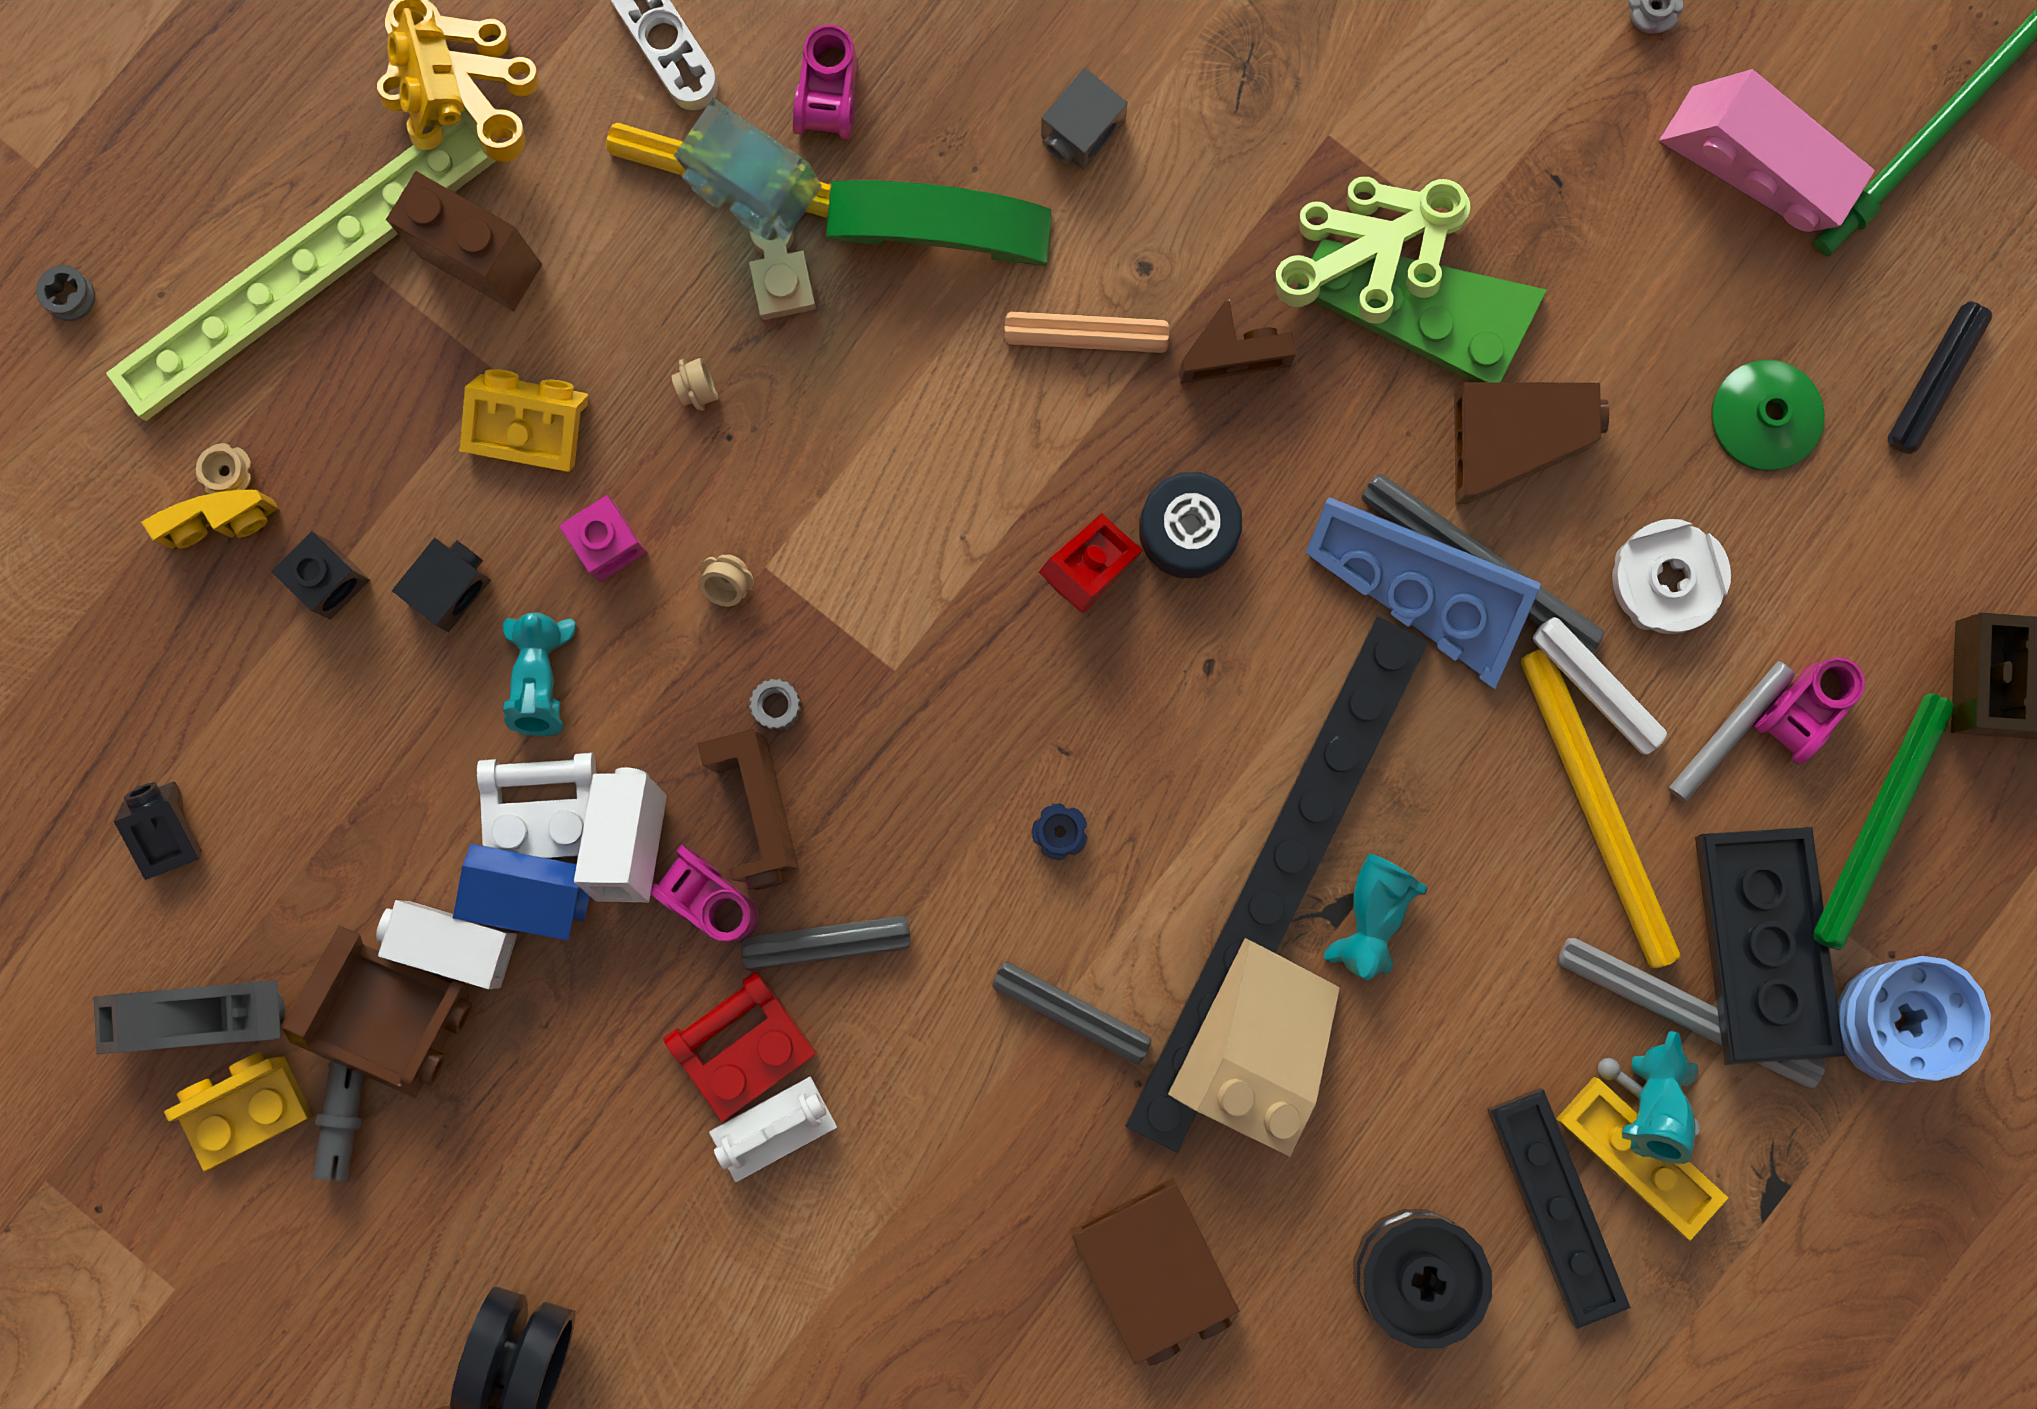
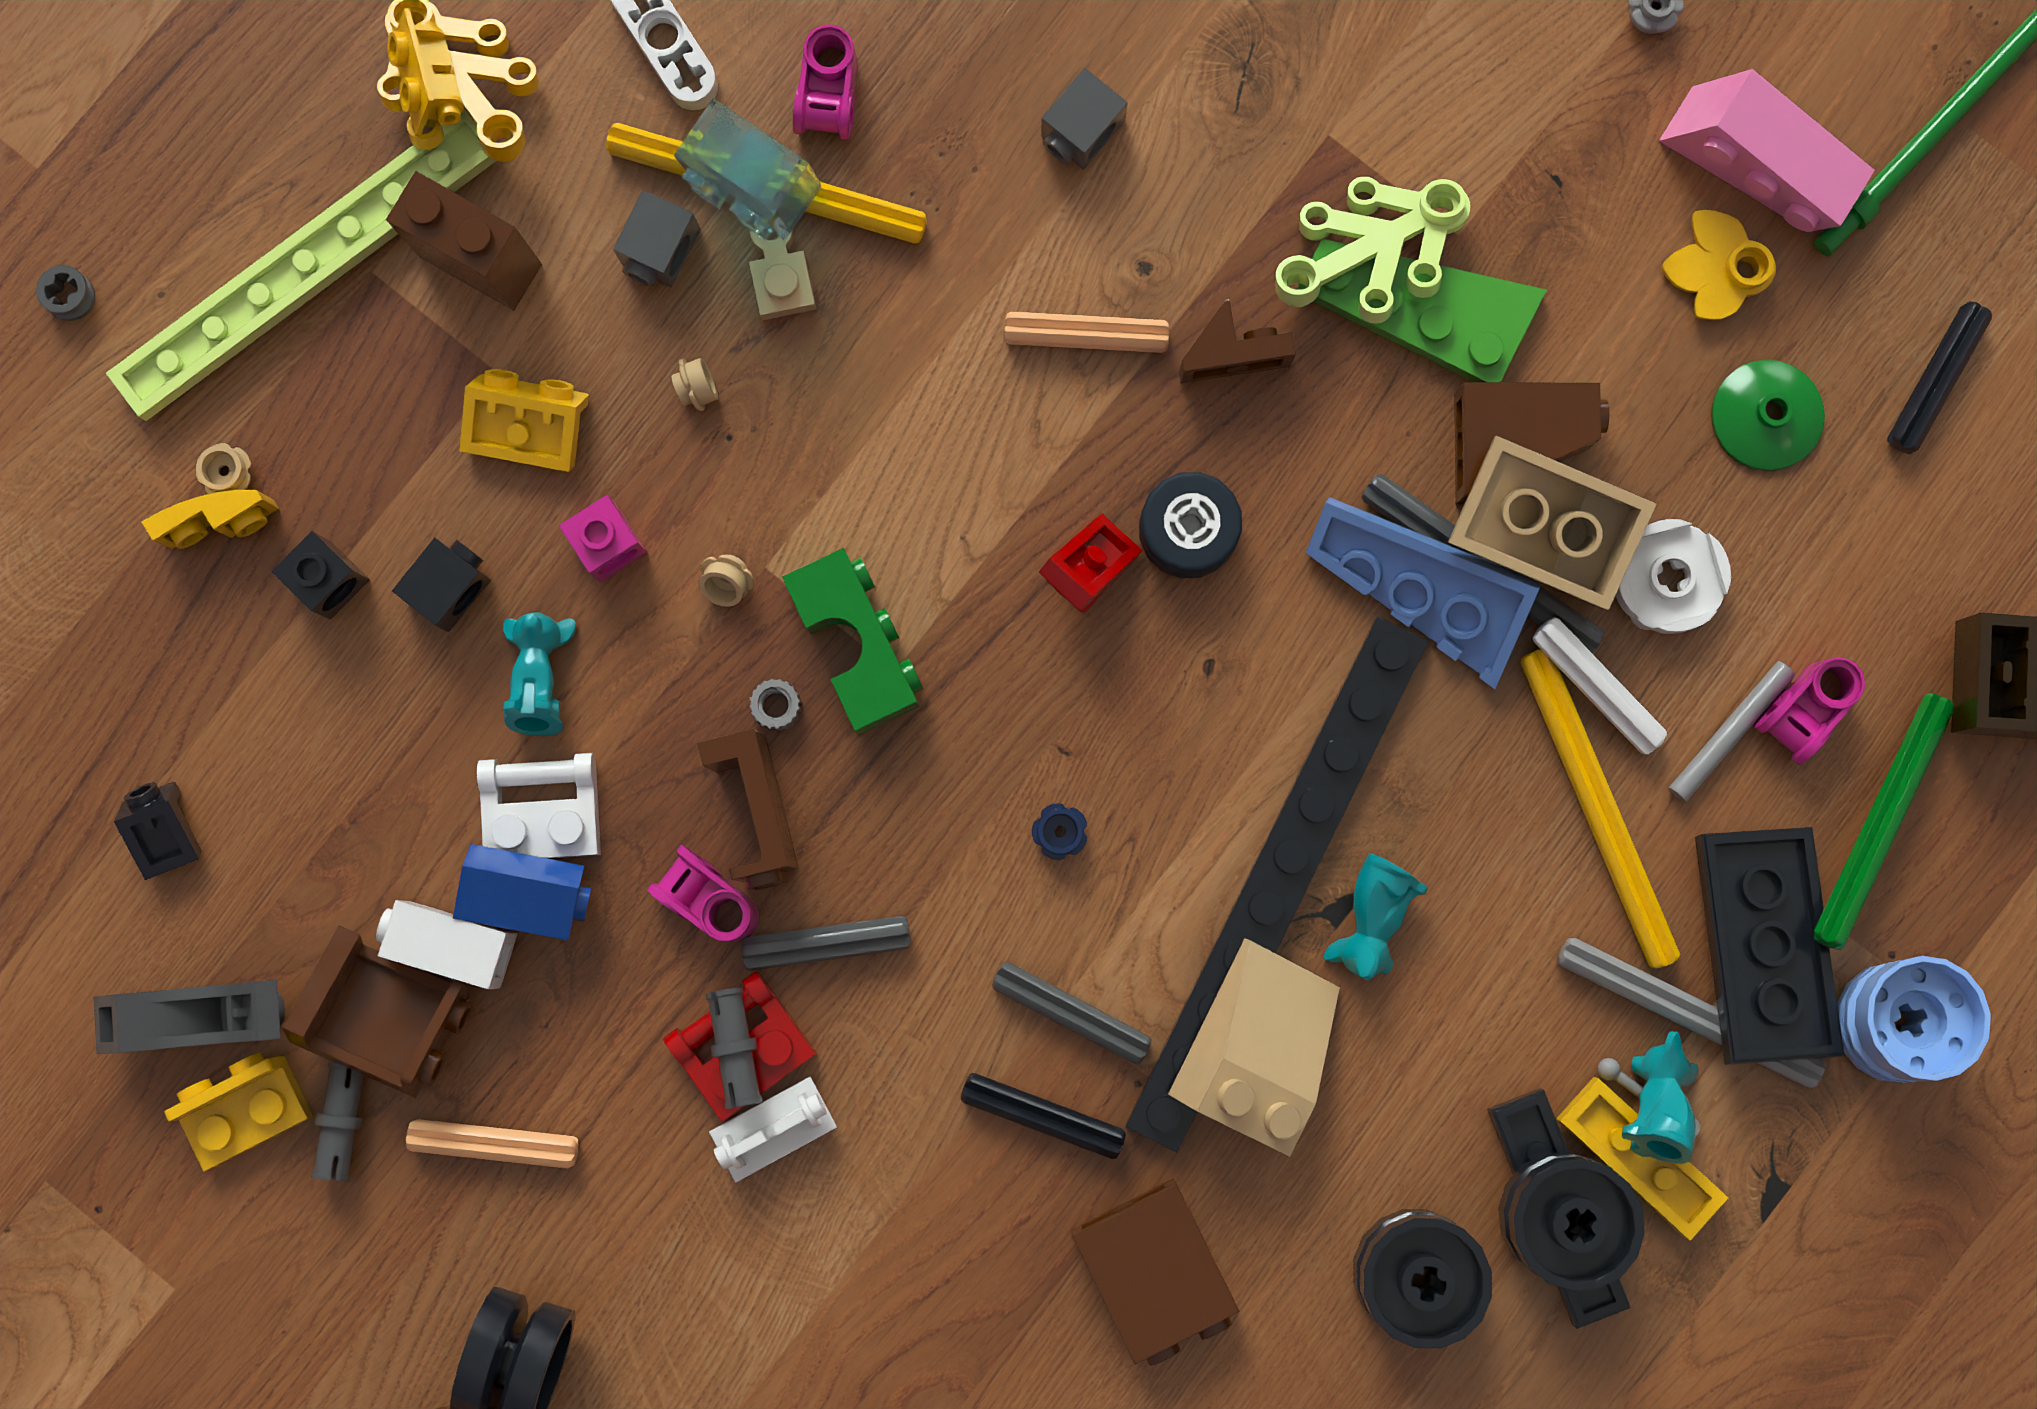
(492, 1143): none -> light nougat axle
(620, 837): white brick -> none
(656, 240): none -> dark grey brick
(733, 1047): none -> dark grey pin
(834, 594): none -> green arch
(940, 218): green slope -> none
(1043, 1116): none -> black axle
(1552, 523): none -> tan slope
(1605, 1229): none -> black wheel
(1711, 265): none -> yellow plate

